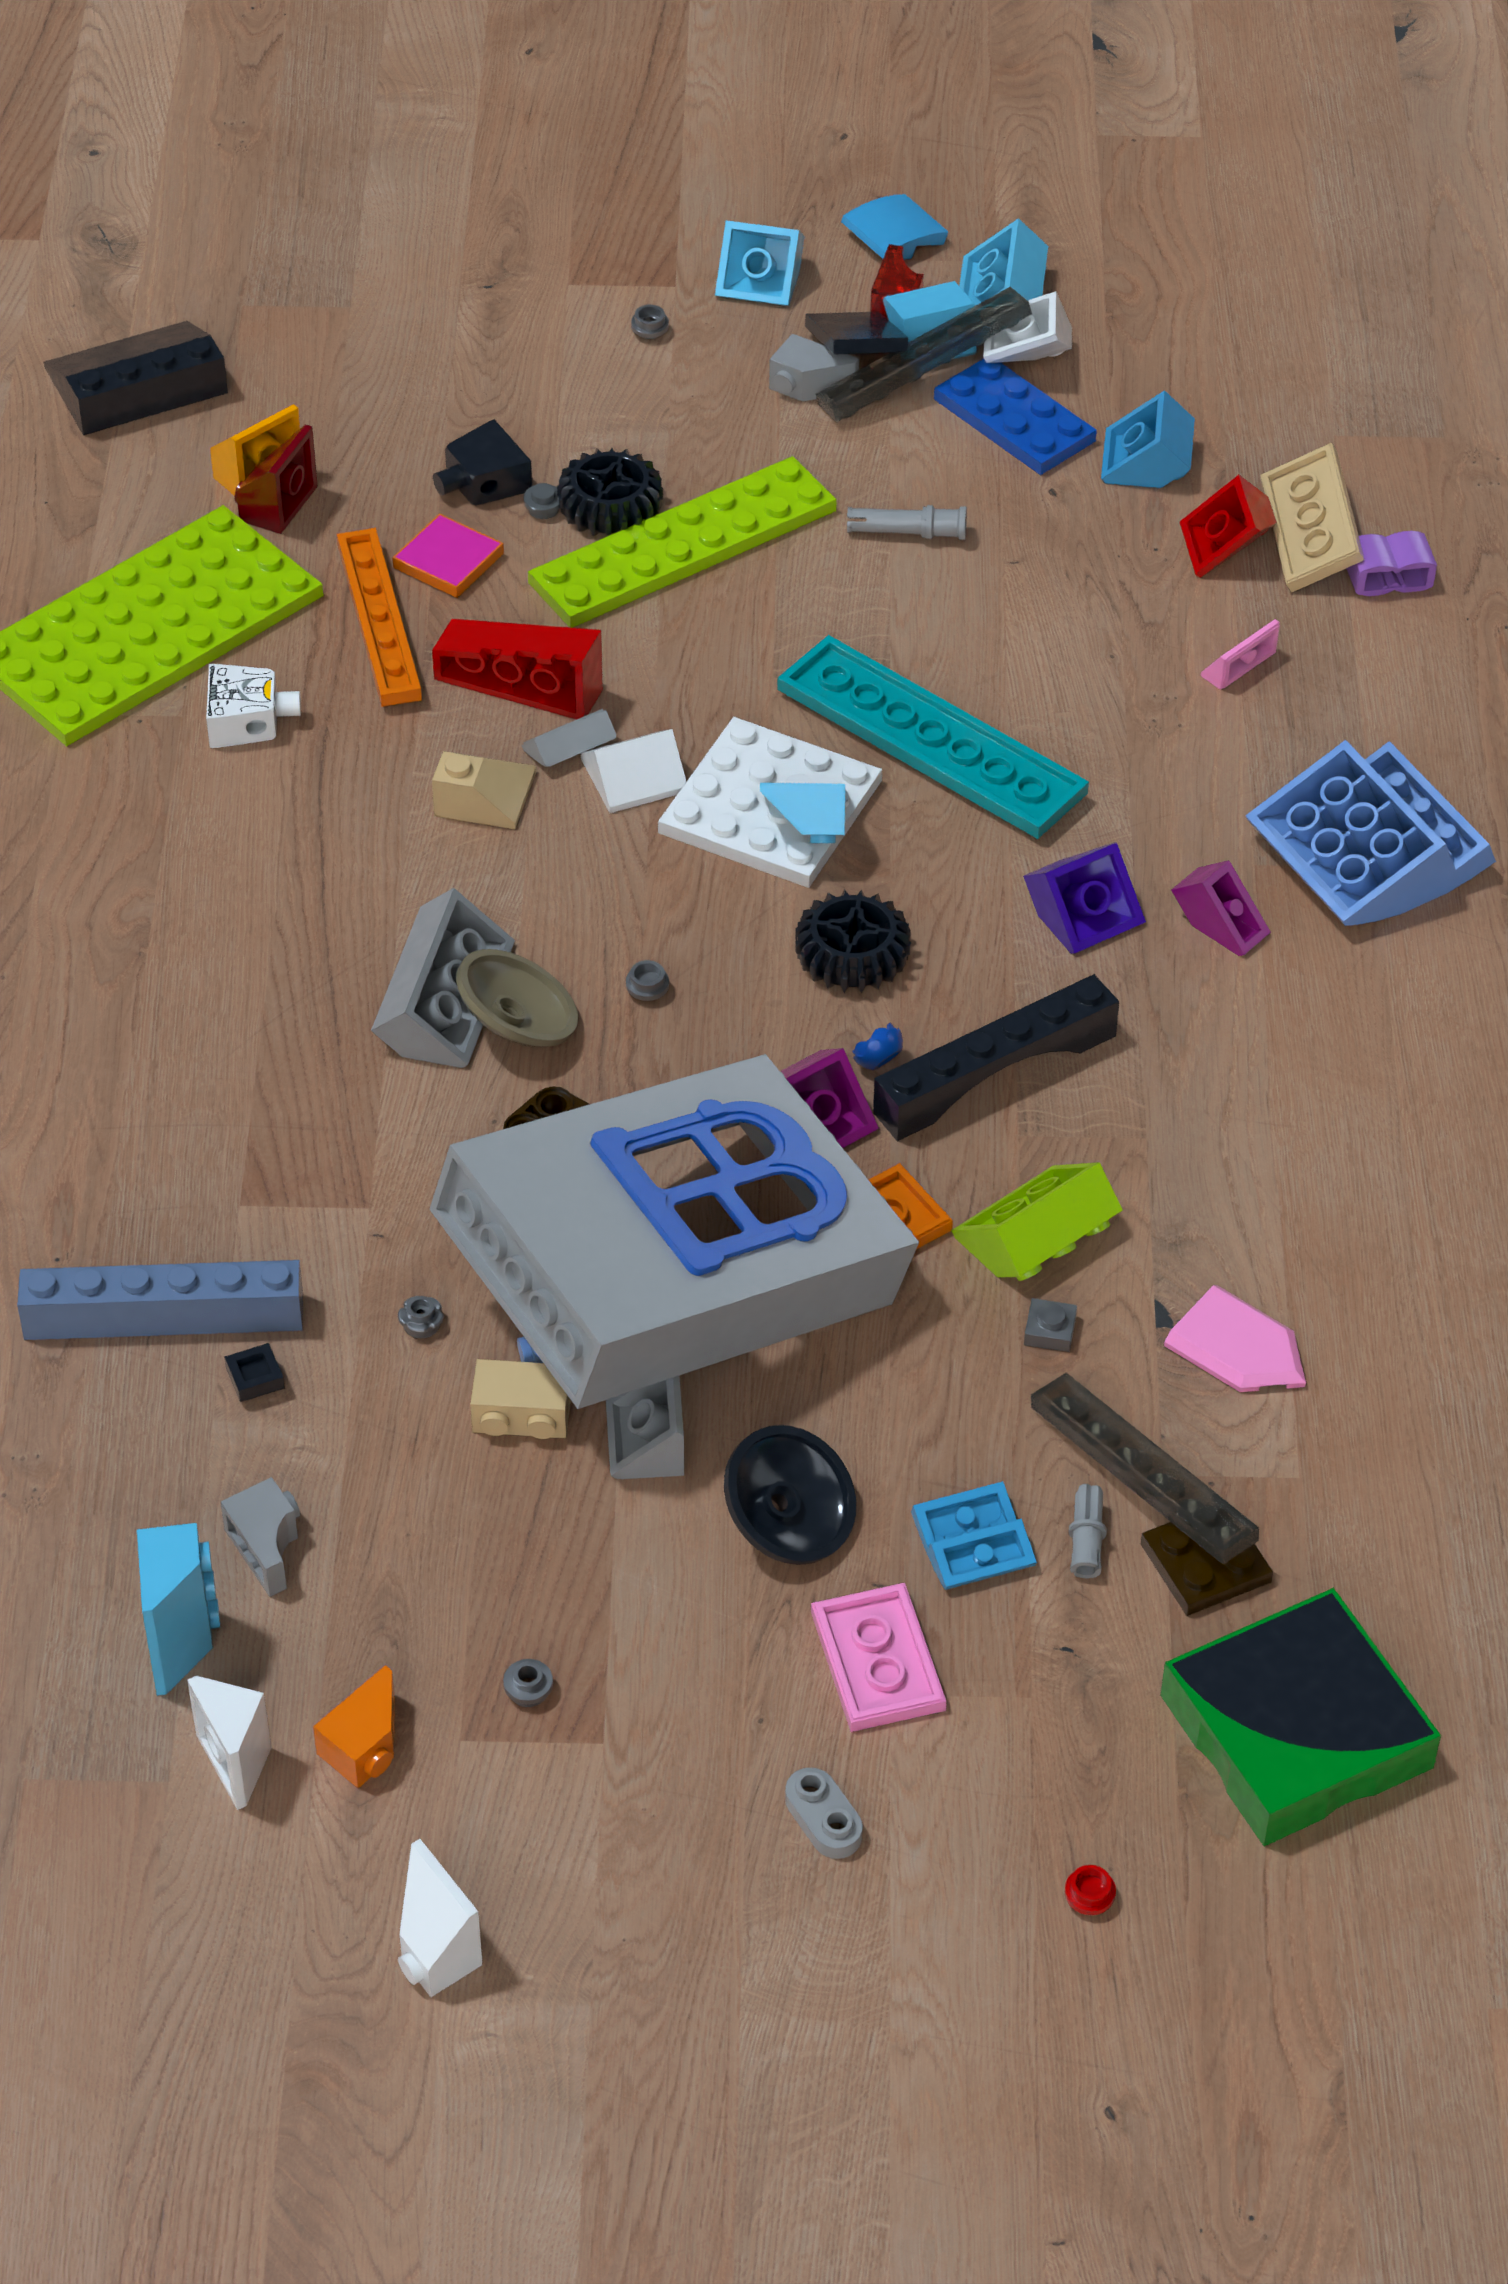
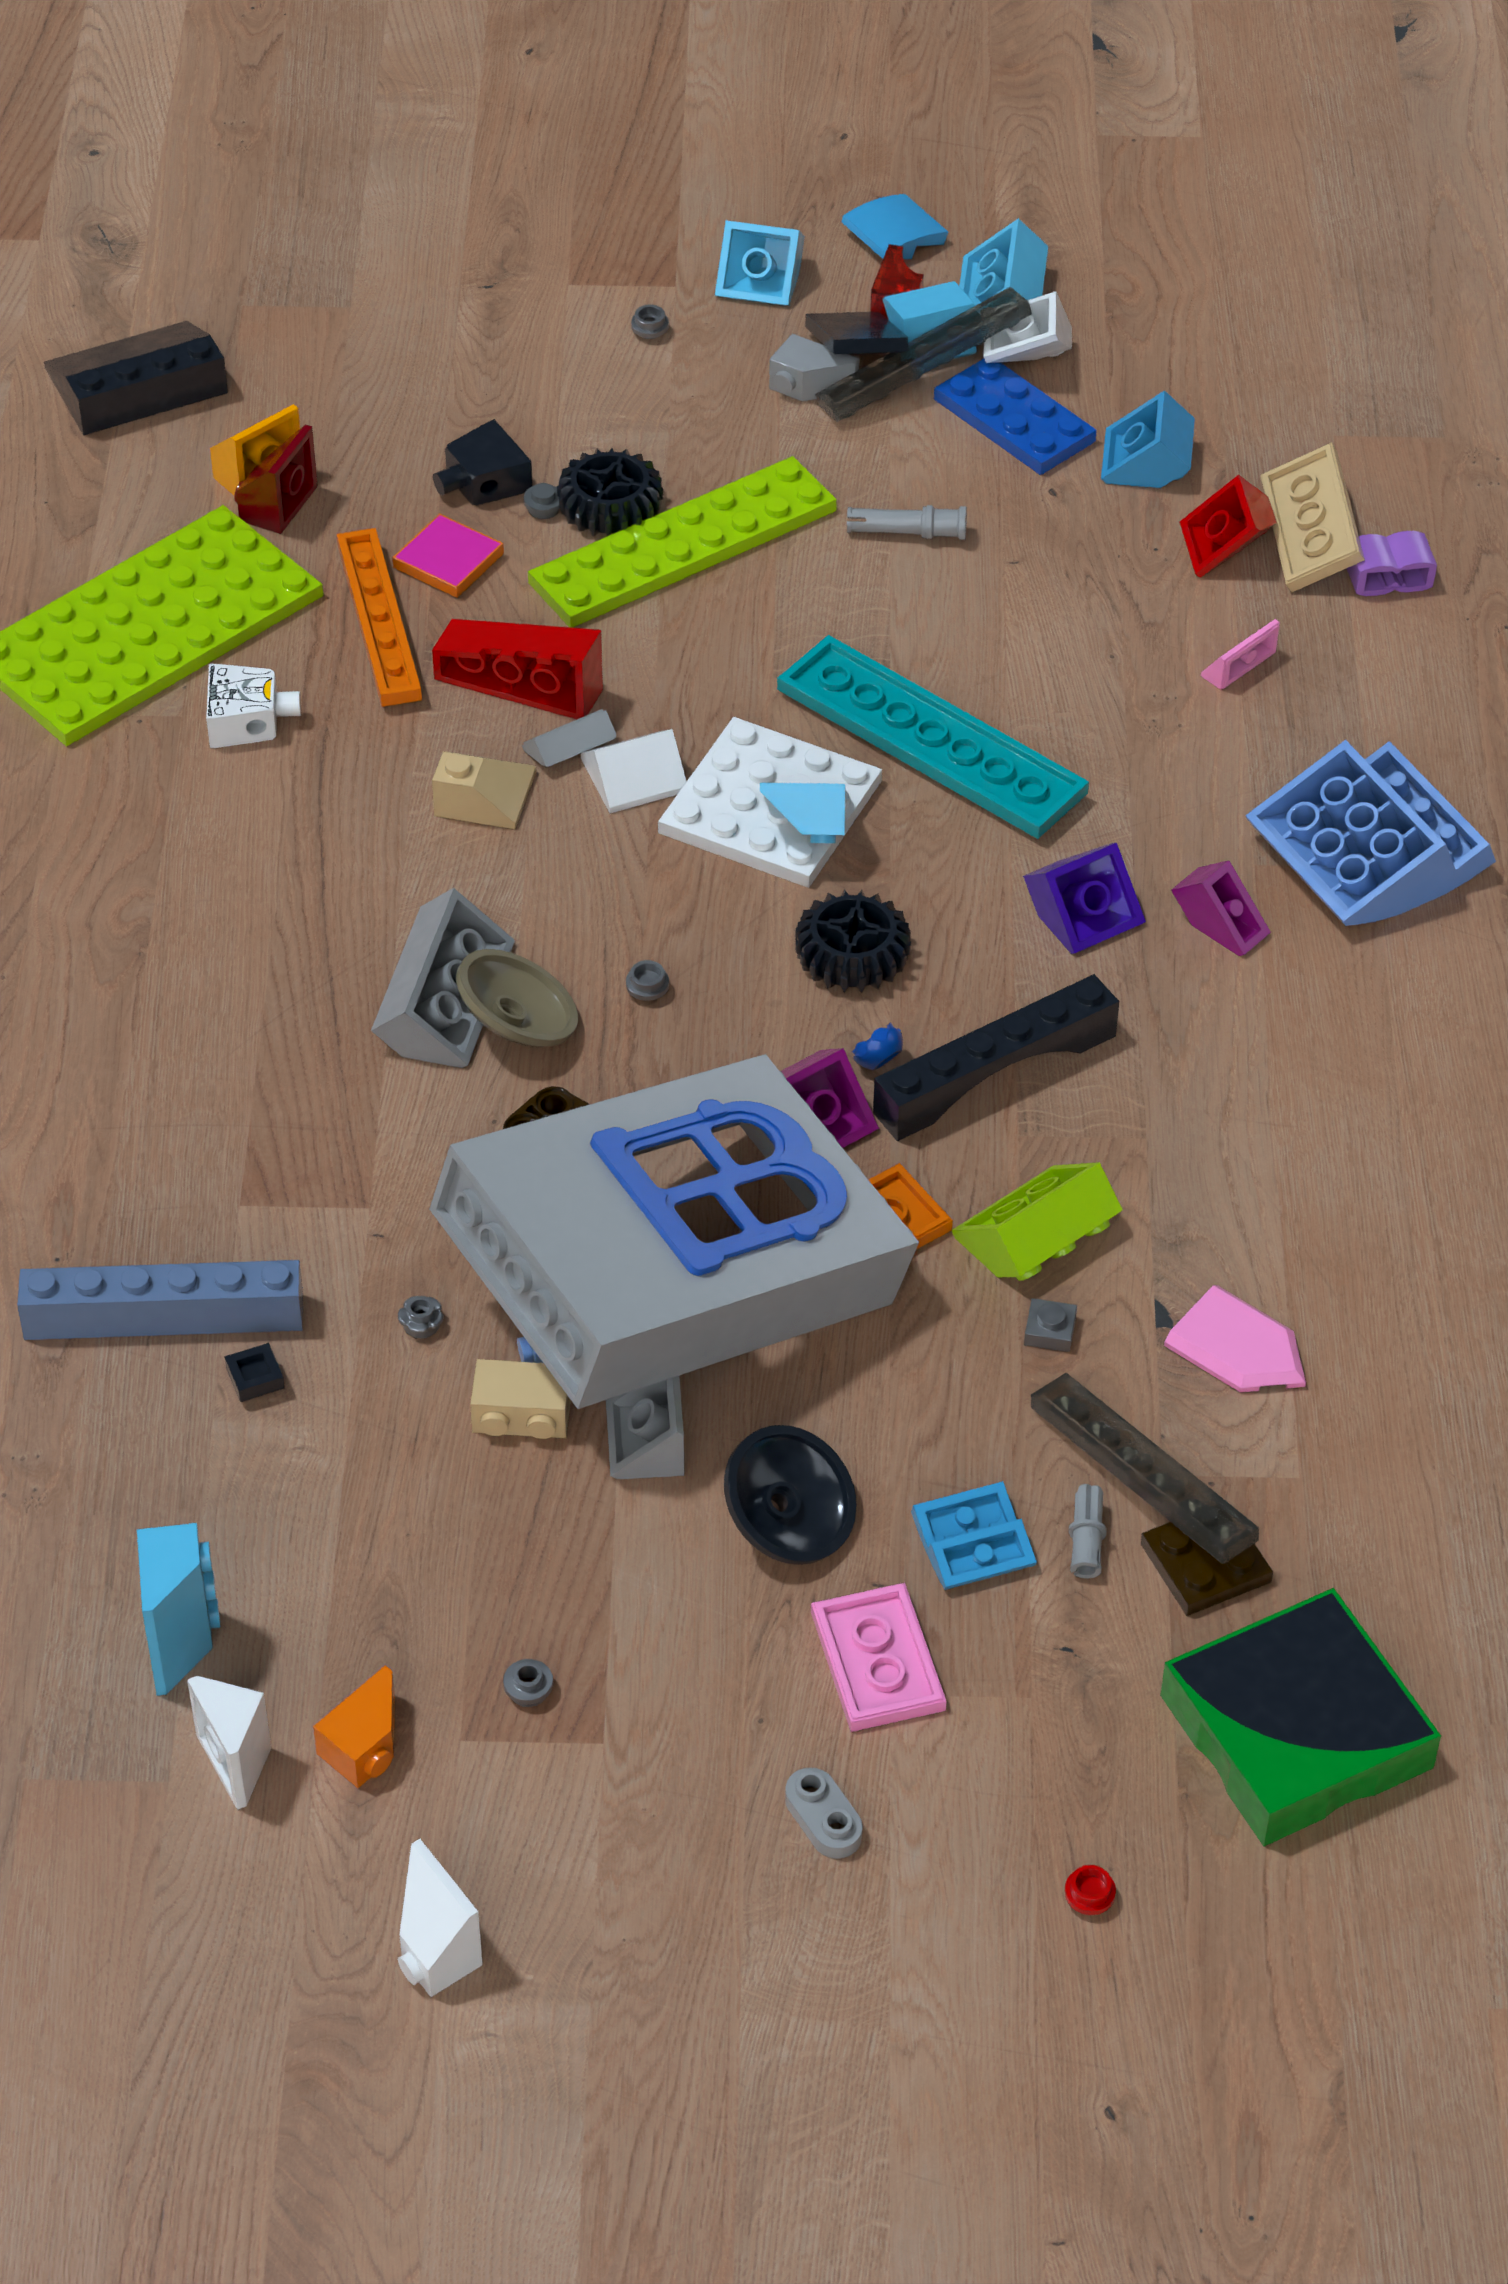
(261, 1526): light grey arch -> none

